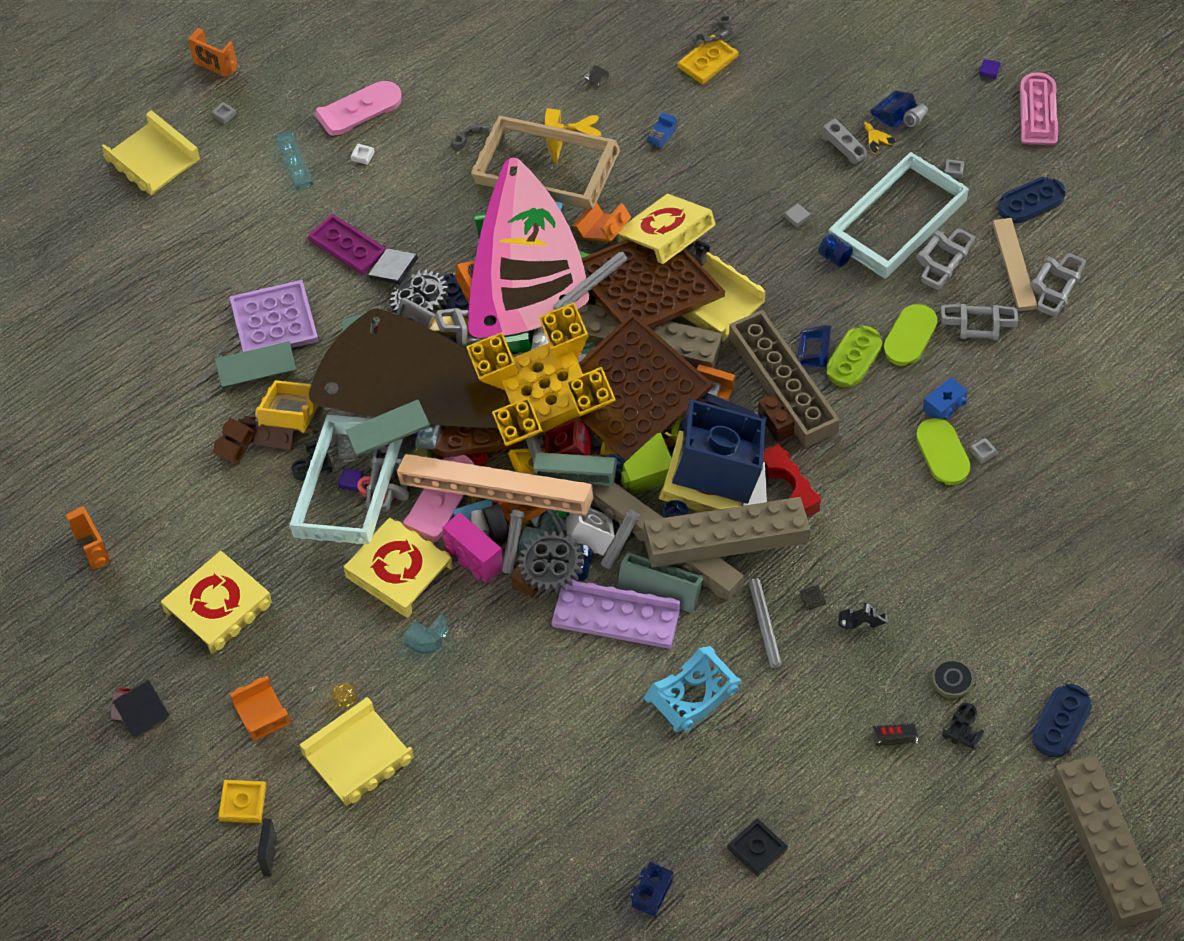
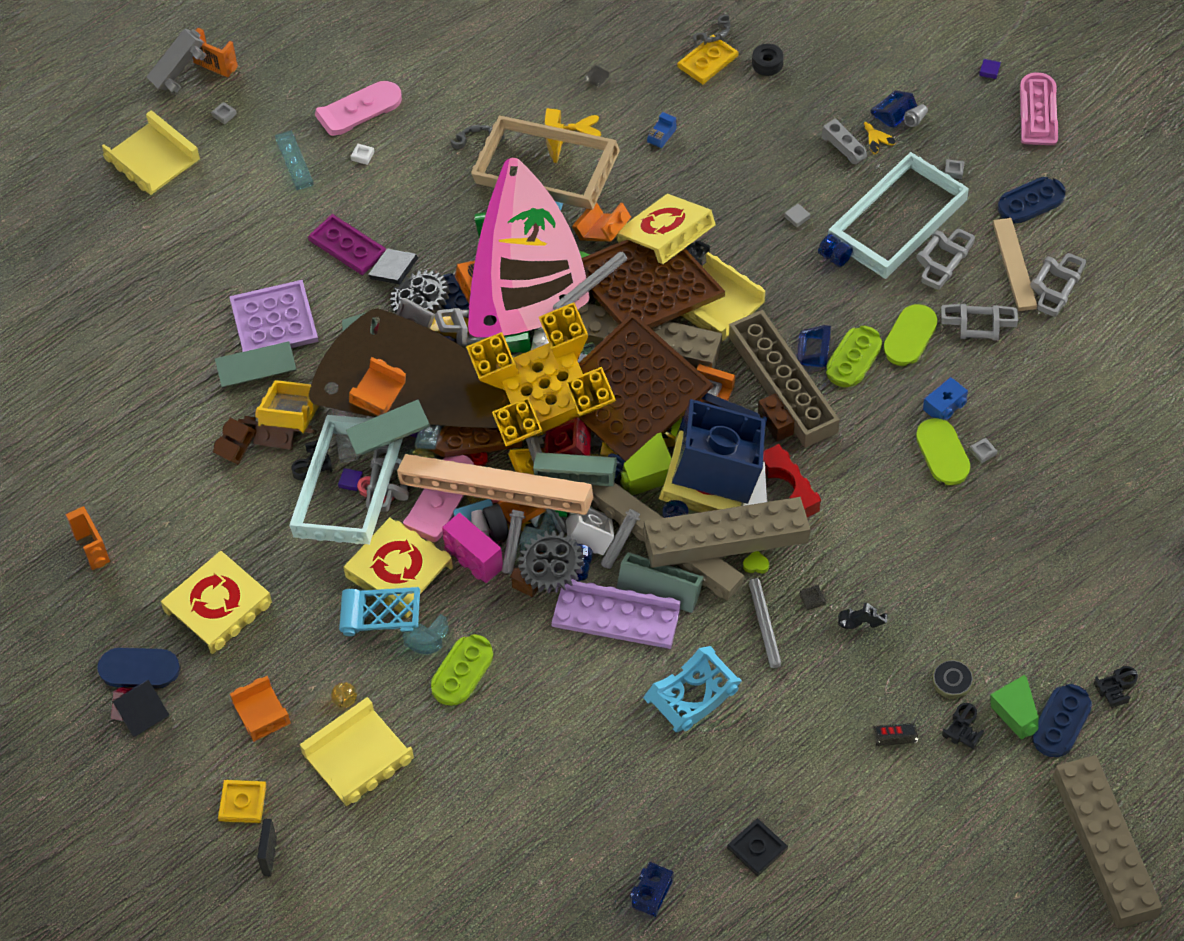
(135, 665): none -> dark blue tile
(175, 60): none -> light grey brick
(354, 614): none -> medium azure piece
(378, 387): none -> orange panel
(462, 670): none -> lime tile
(756, 563): none -> lime tile
(767, 68): none -> black tyre
(1016, 707): none -> bright green slope
(1114, 690): none -> black piece

